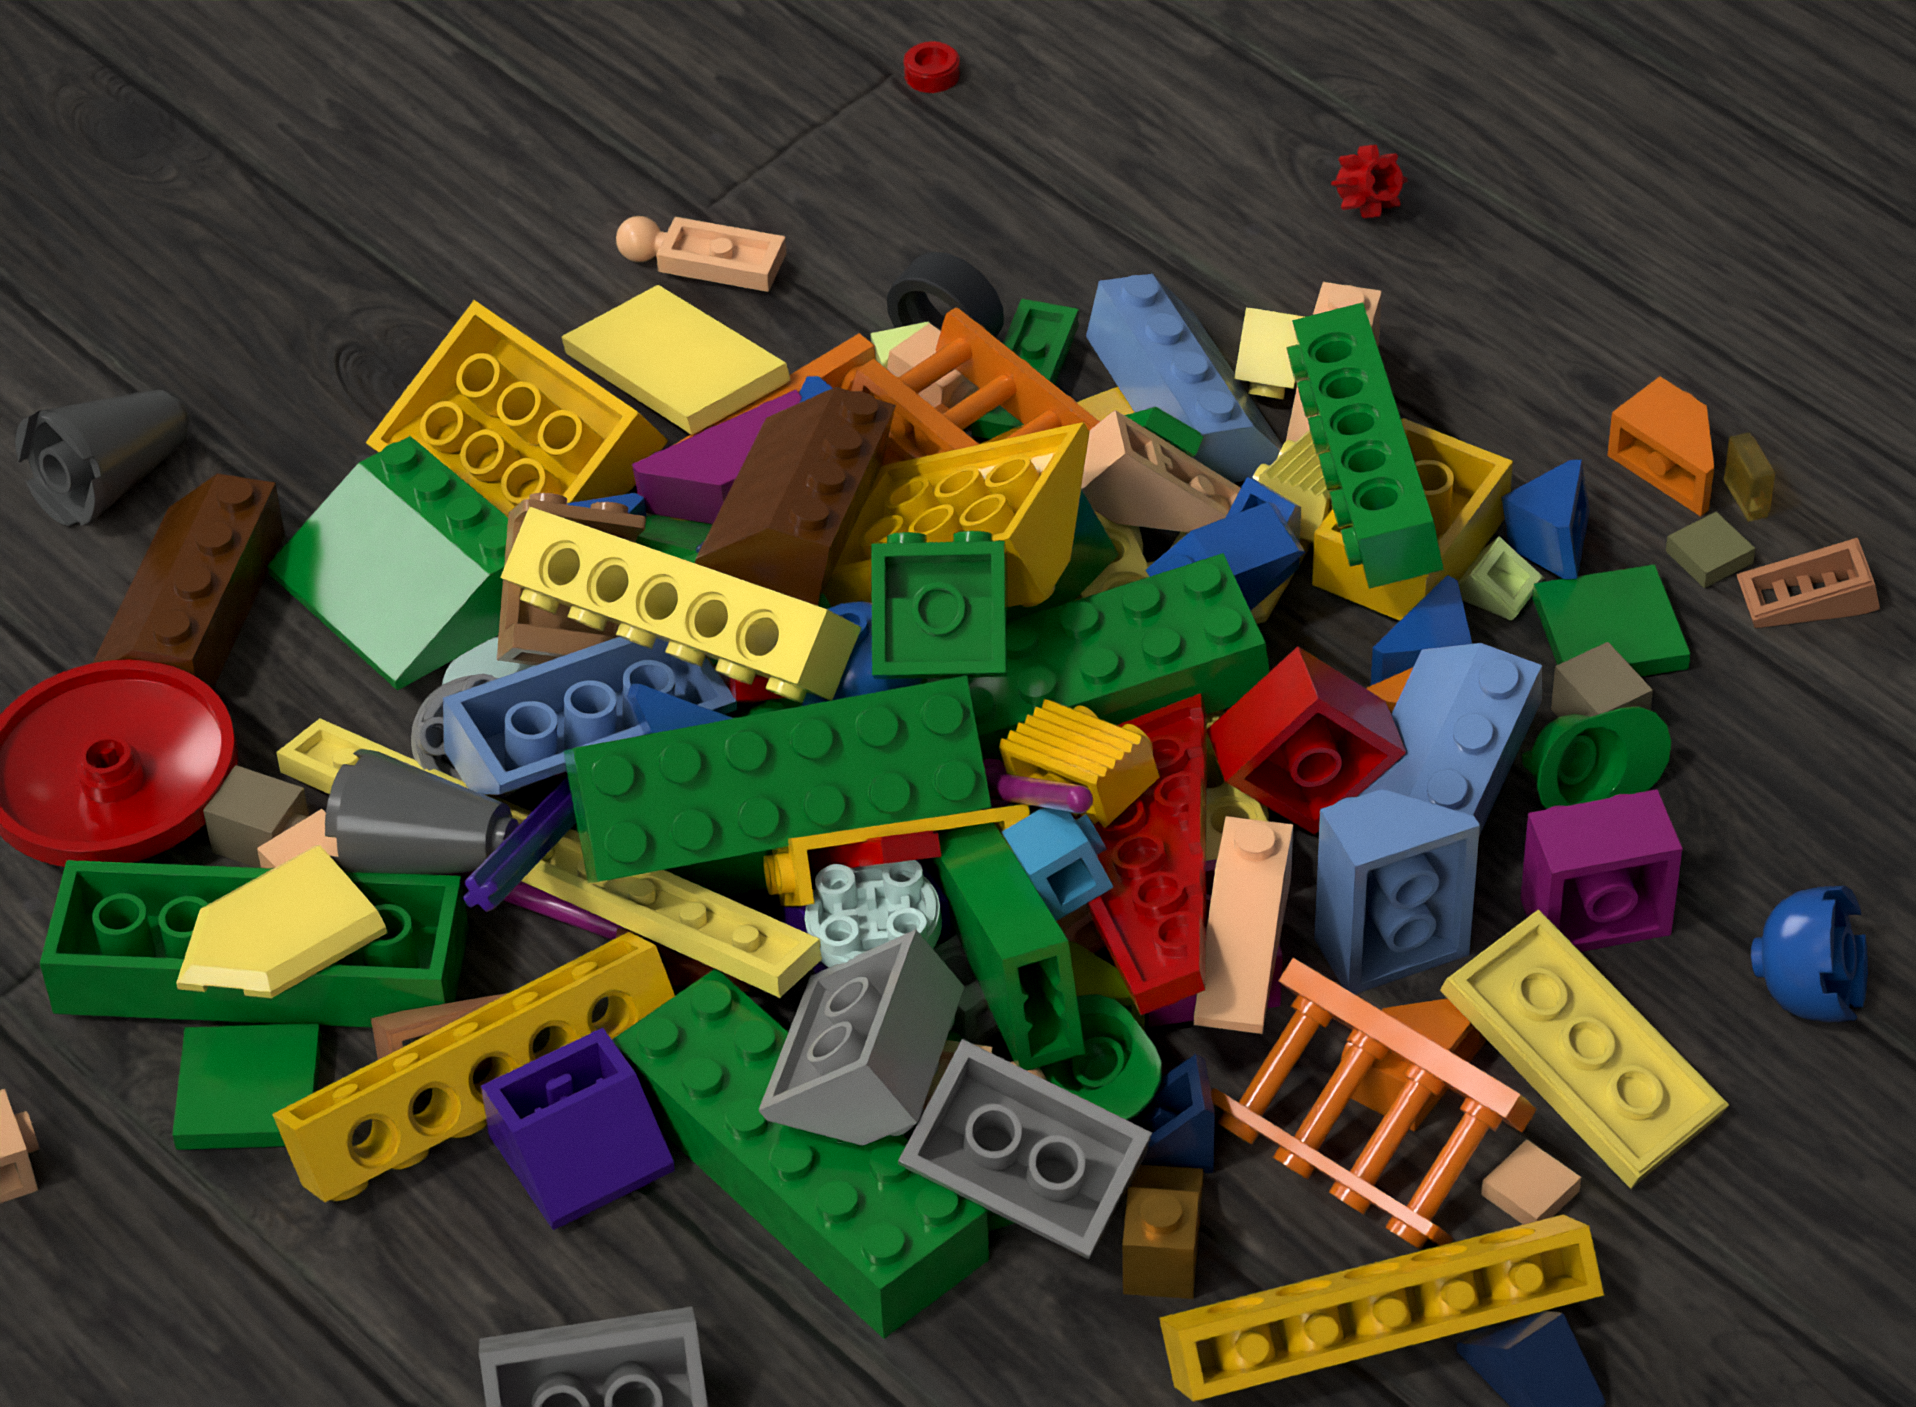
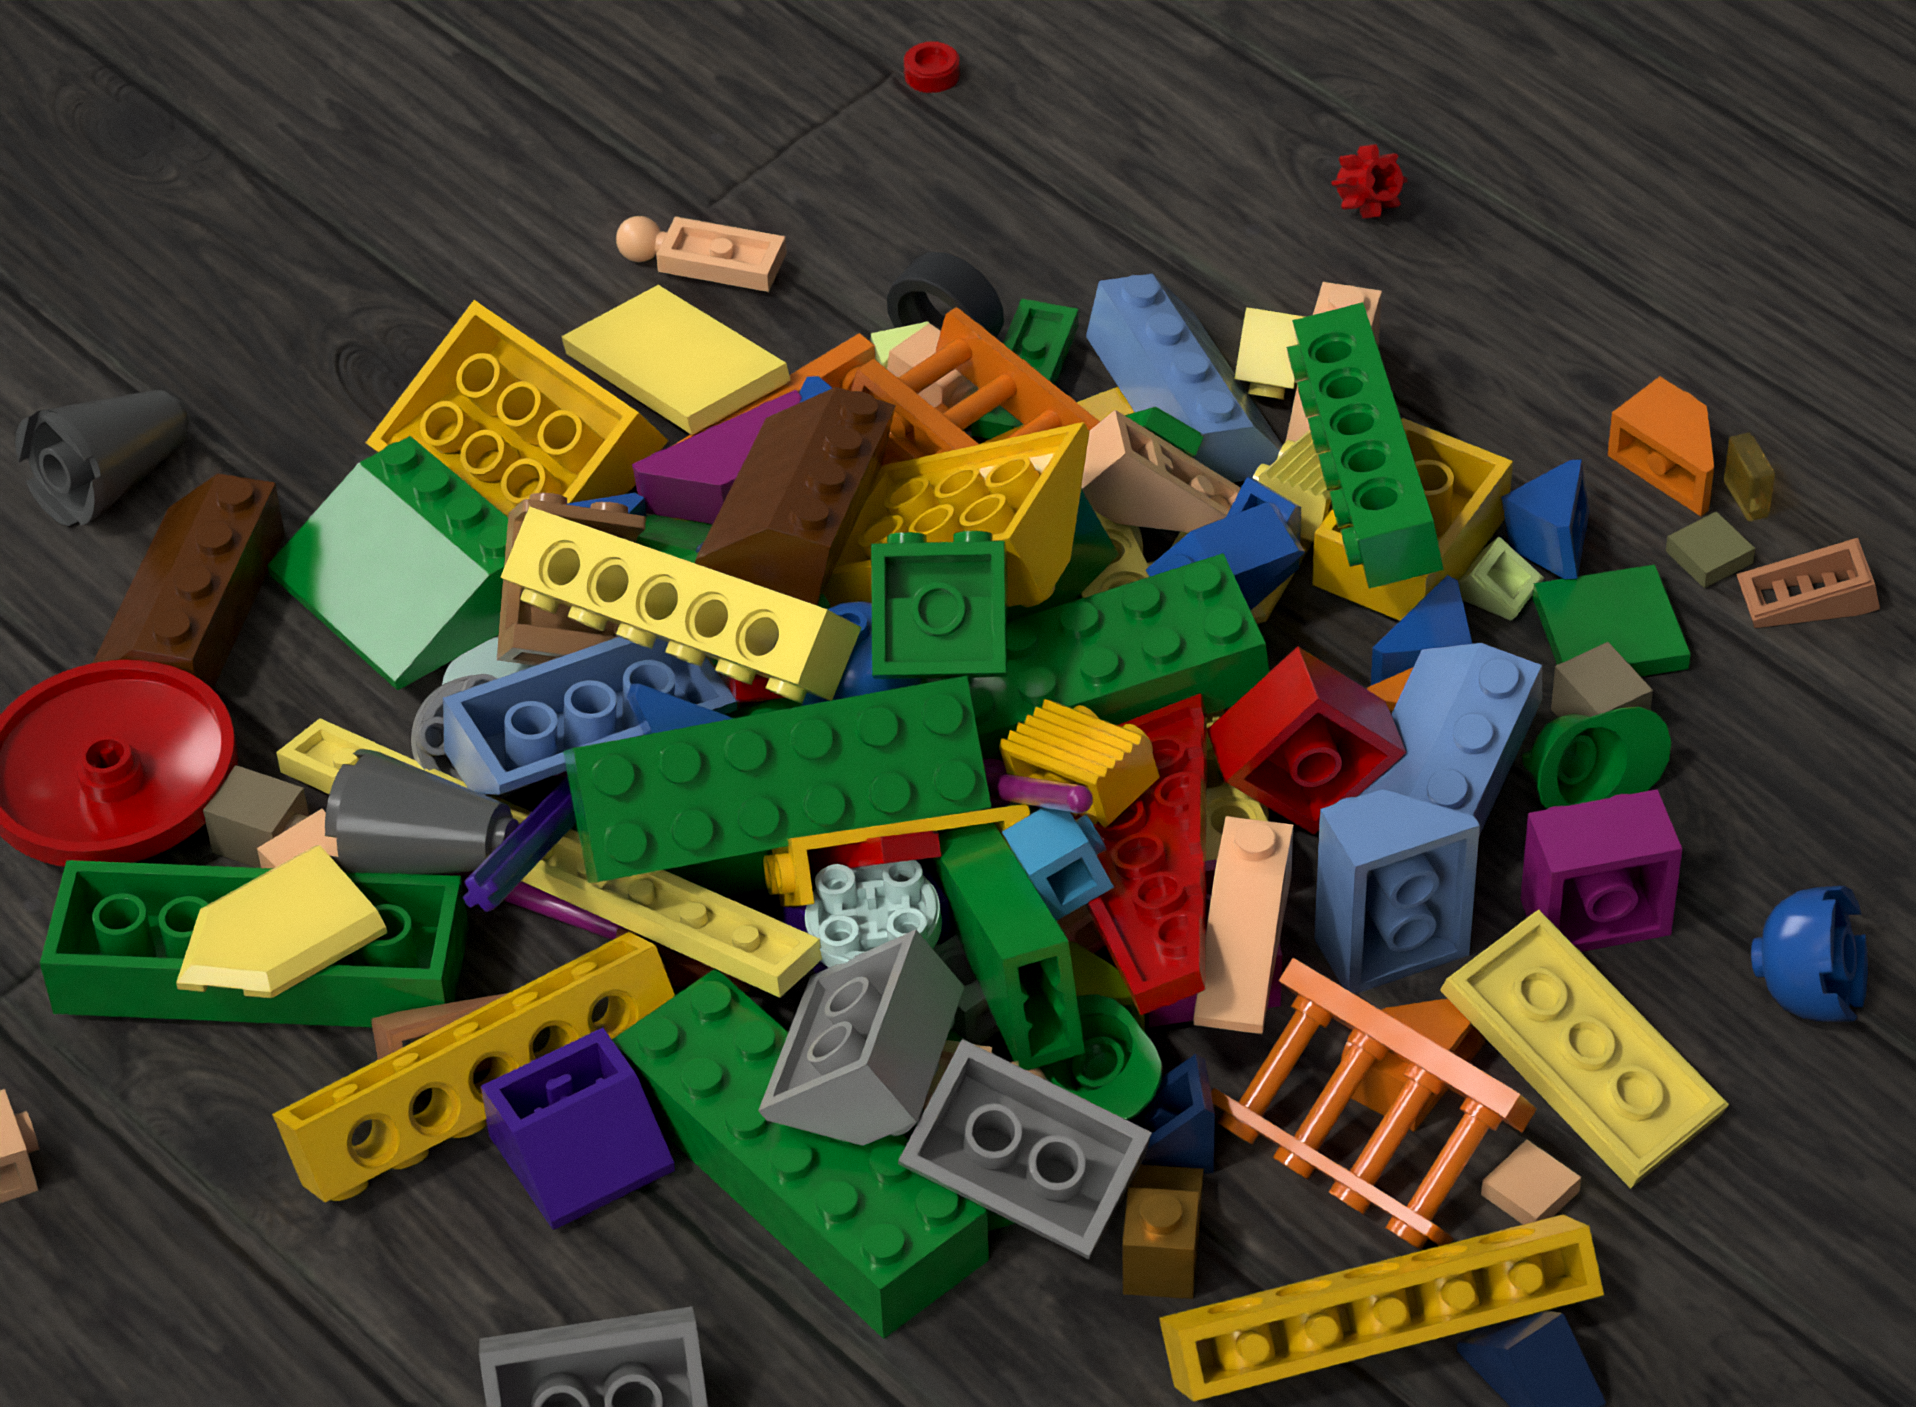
(239, 1079): green tile -> none

